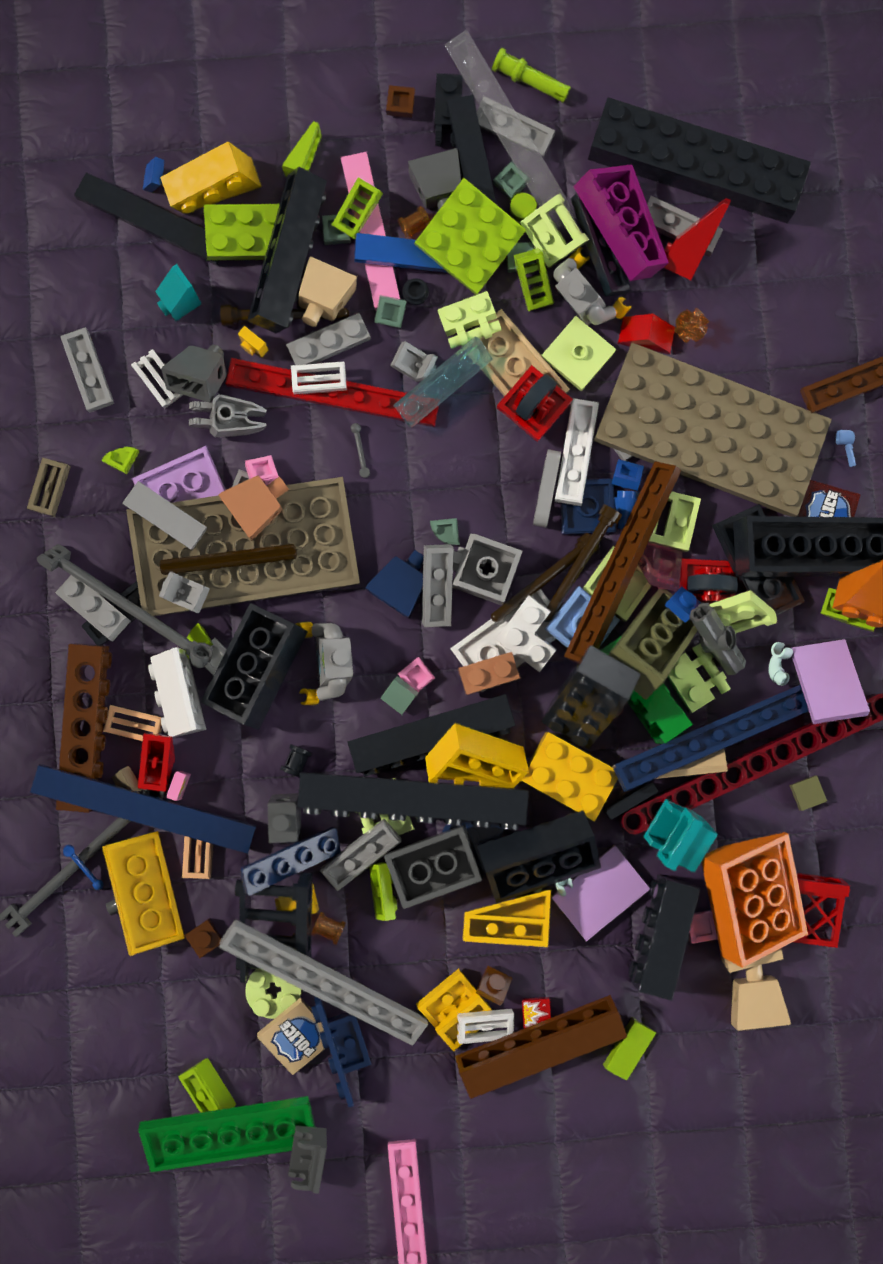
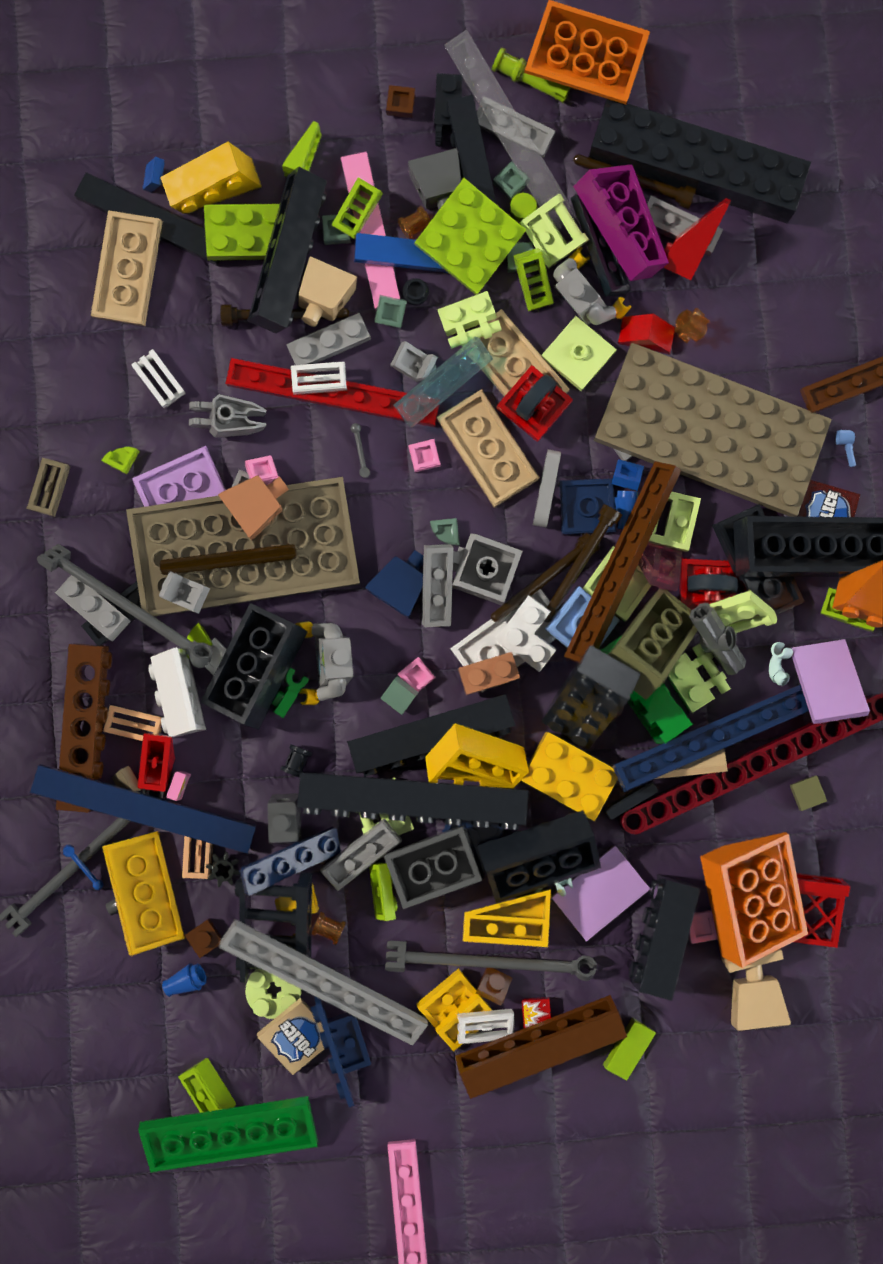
(87, 370): light grey plate -> none
(126, 268): none -> tan tile
(165, 515): light grey tile -> none
(177, 294): teal slope -> none
(186, 980): none -> blue cone
(196, 372): dark grey torso -> none
(225, 861): none -> pearl dark grey gear
(252, 343): yellow plate -> none
(286, 698): none -> green plate
(308, 1157): dark grey hinge -> none
(403, 956): none -> dark grey hinge
(424, 455): none -> bright pink tile
(487, 448): none -> tan tile
(576, 452): white tile -> none
(587, 52): none -> orange slope
(680, 836): teal plate -> none
(682, 603): blue plate -> none
(683, 195): none -> dark brown piece

